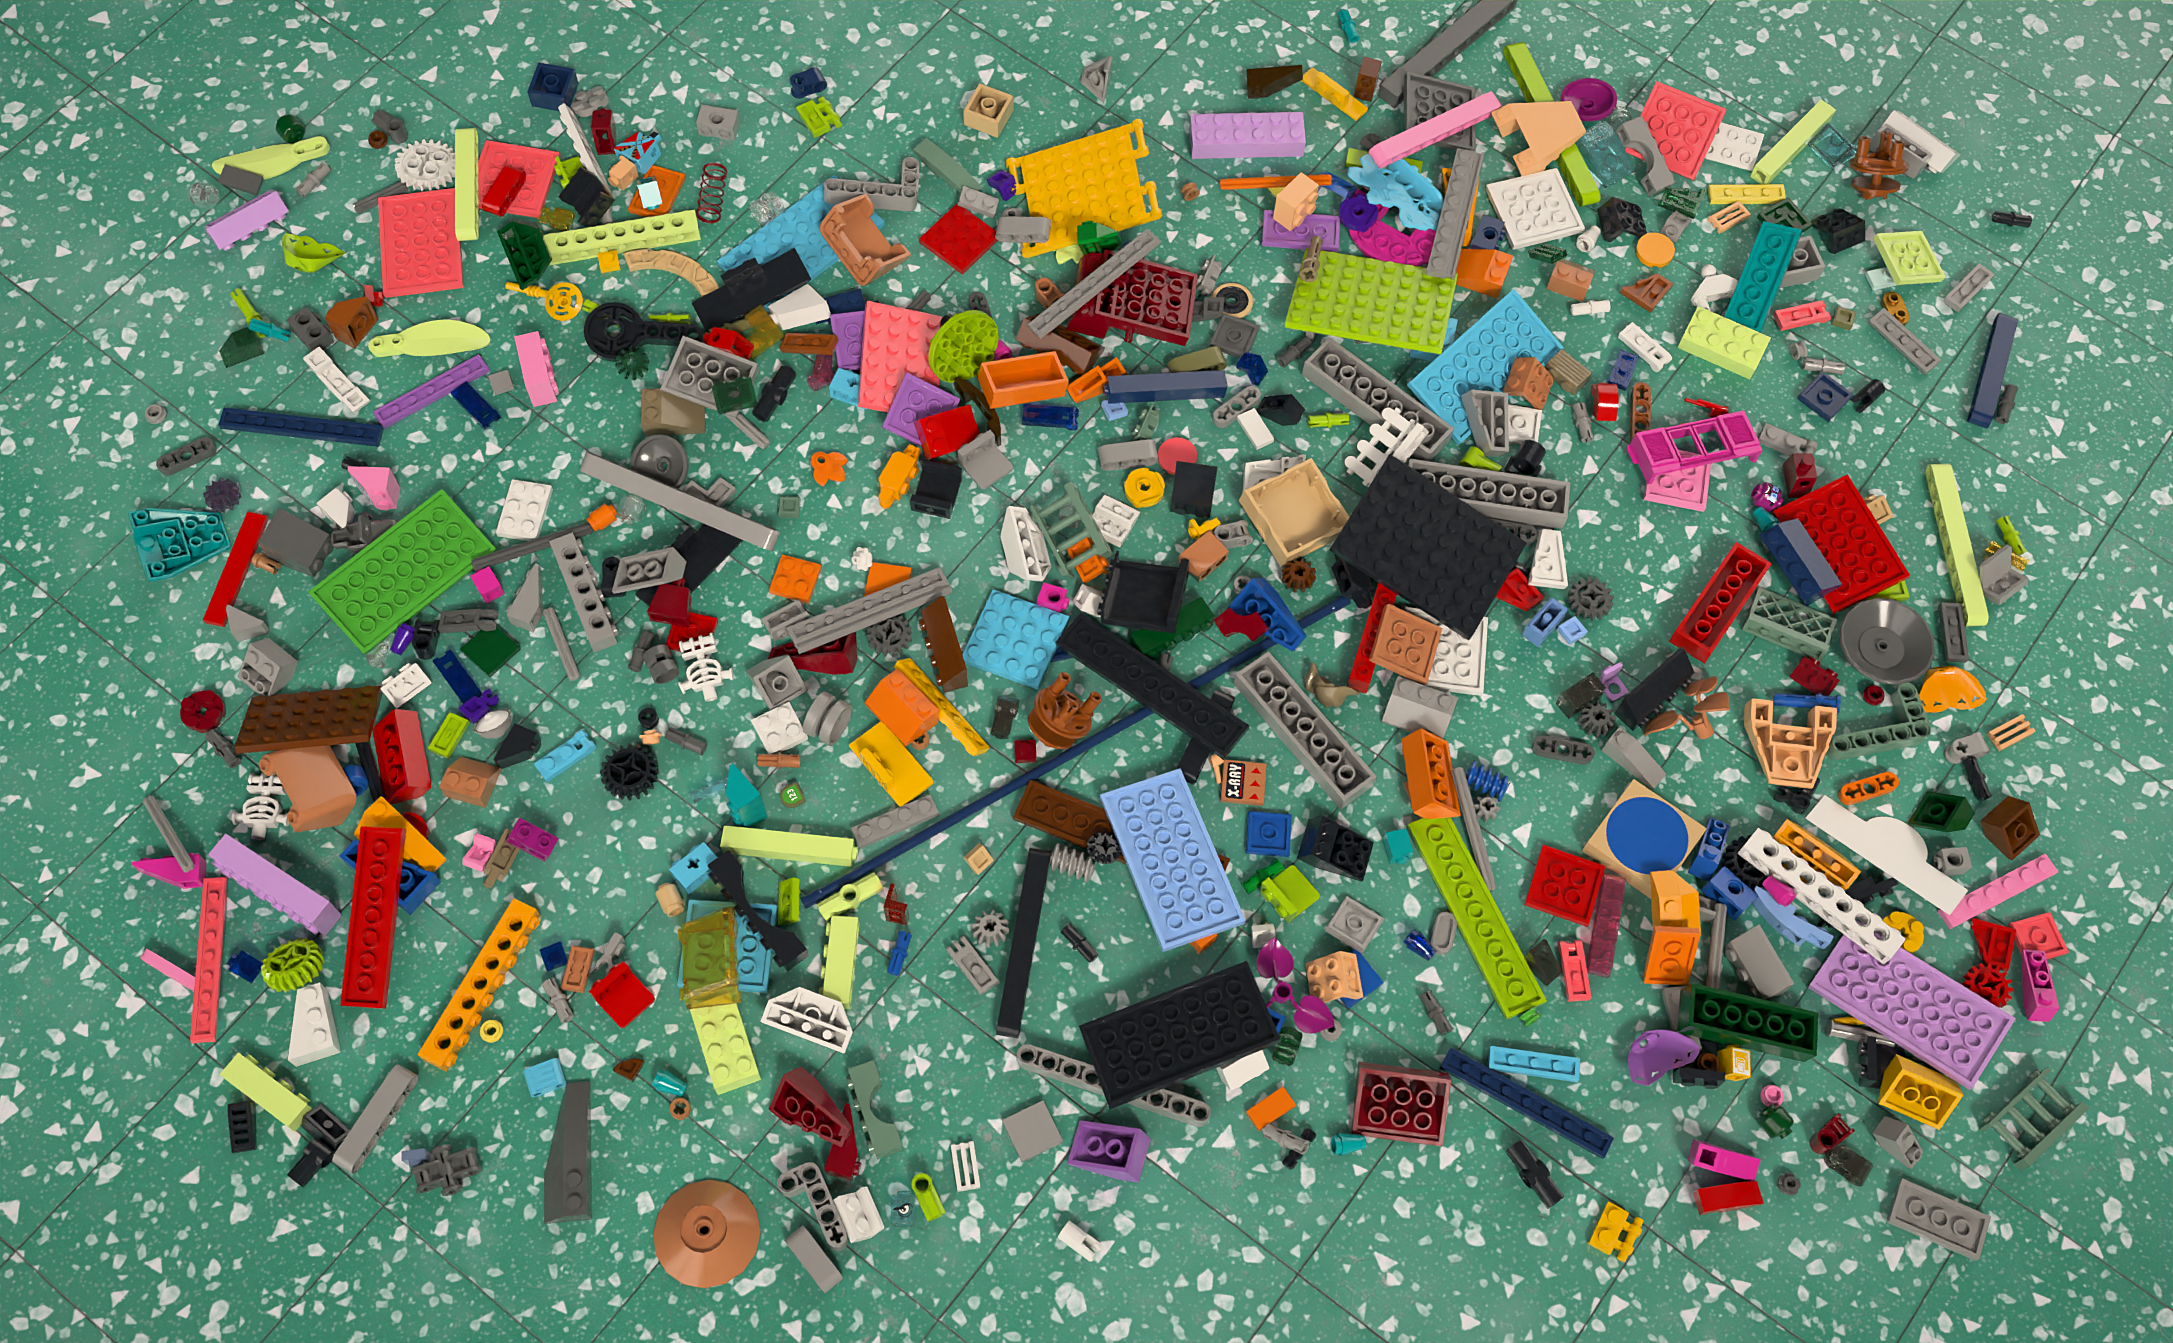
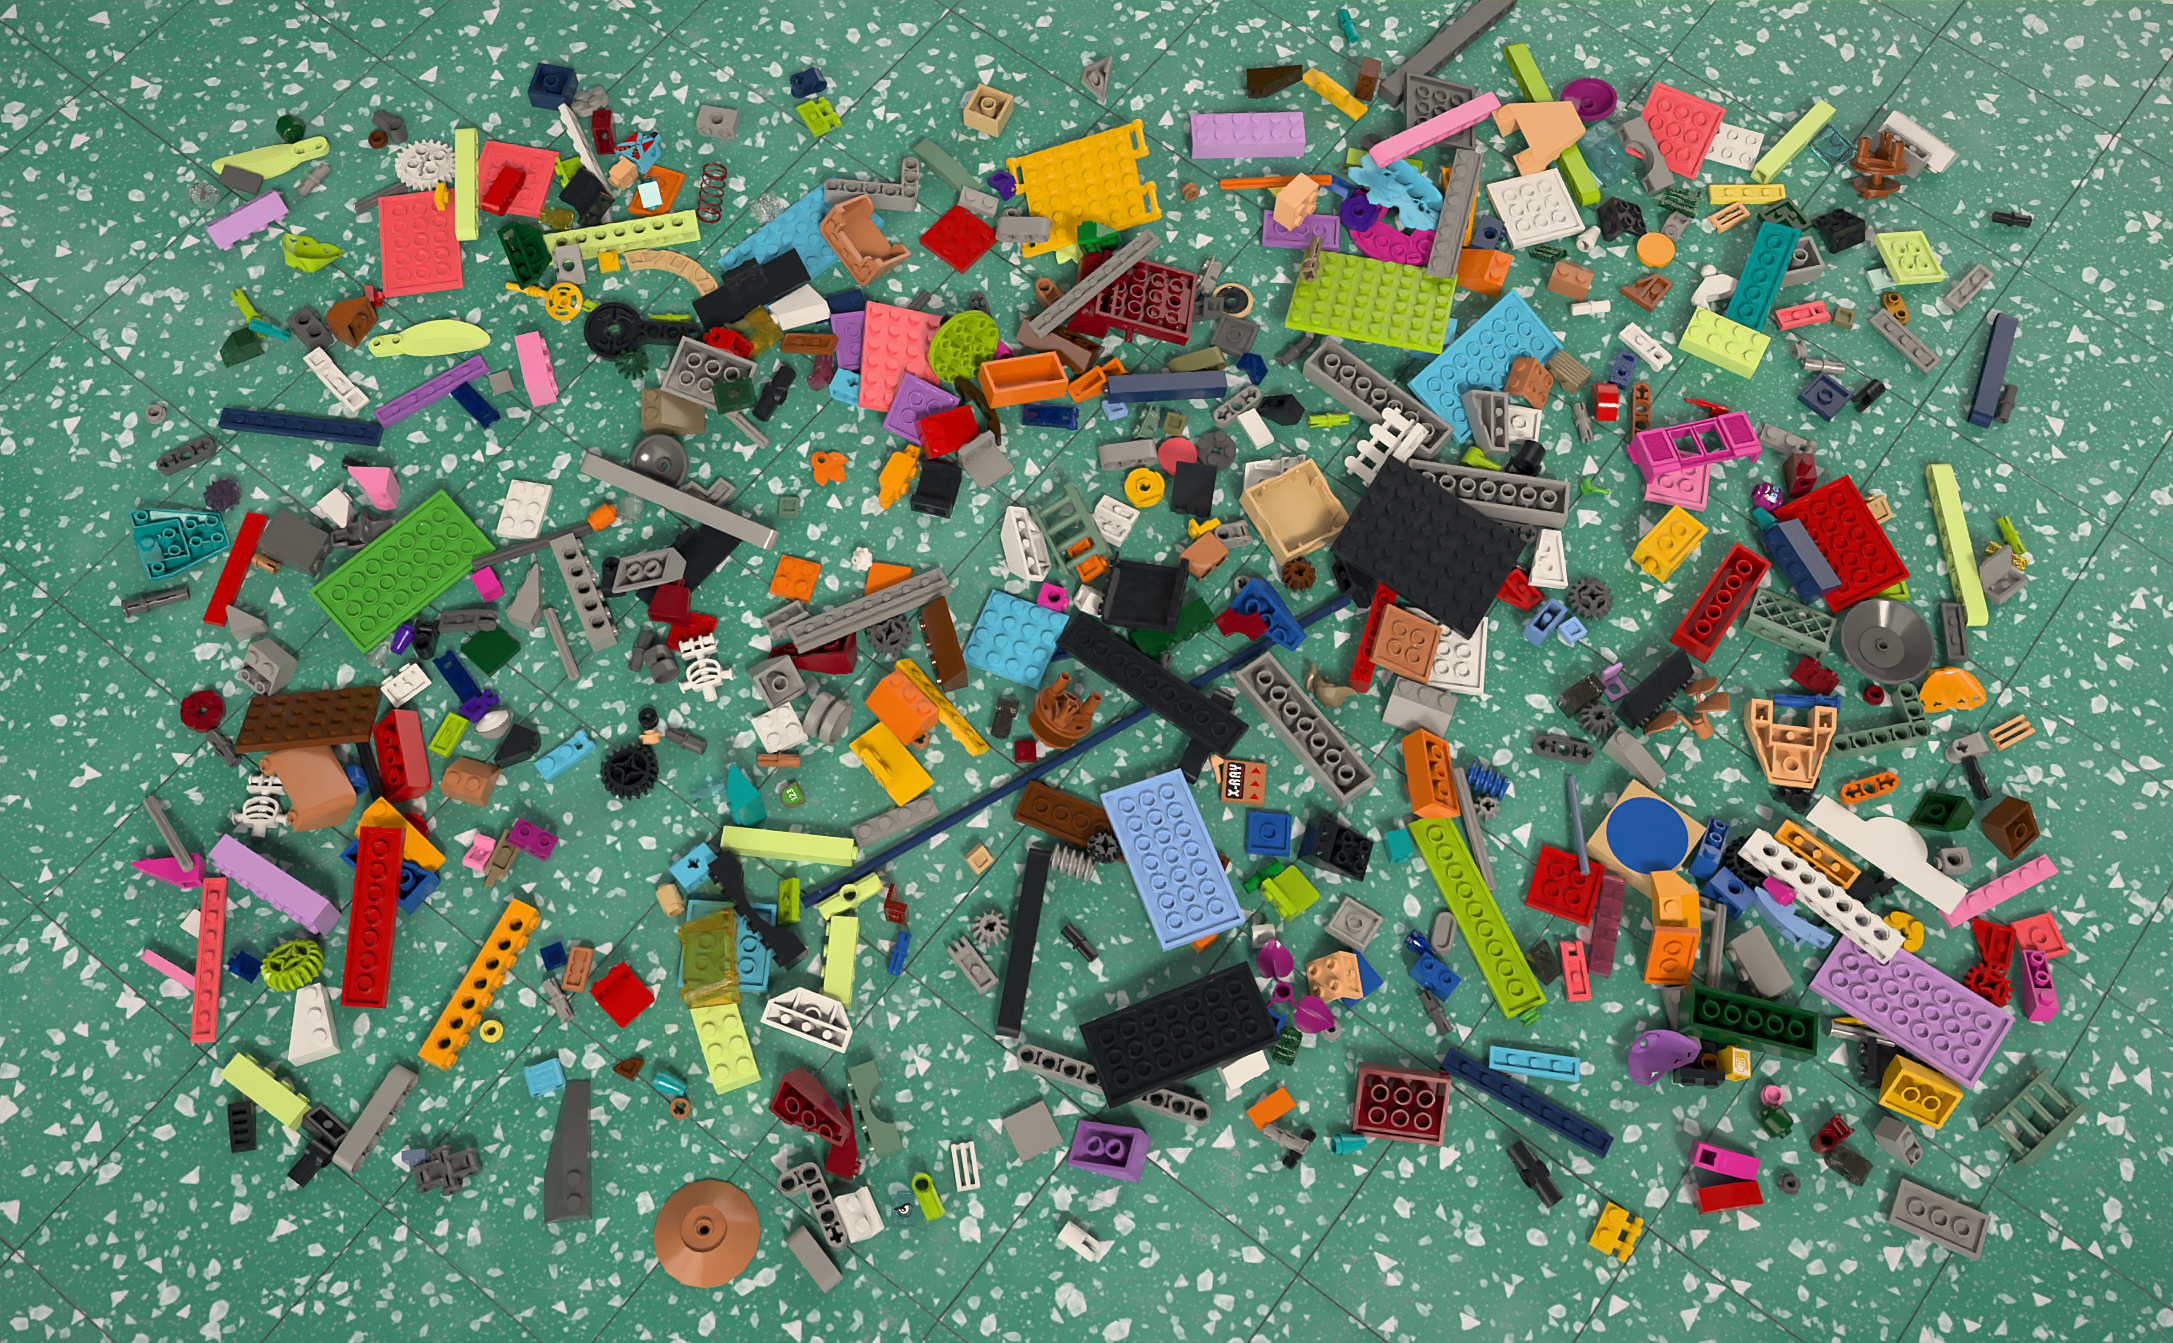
(143, 603): none -> dark grey pin
(192, 923): none -> white tile
(442, 196): none -> yellow plate
(572, 253): none -> light grey brick
(613, 949): light grey plate -> none
(1174, 424): none -> olive tile
(1220, 441): none -> dark grey plate
(1435, 977): none -> blue brick
(1578, 828): none -> sand blue piece
(1588, 488): none -> bright green hand
(1669, 544): none -> yellow torso

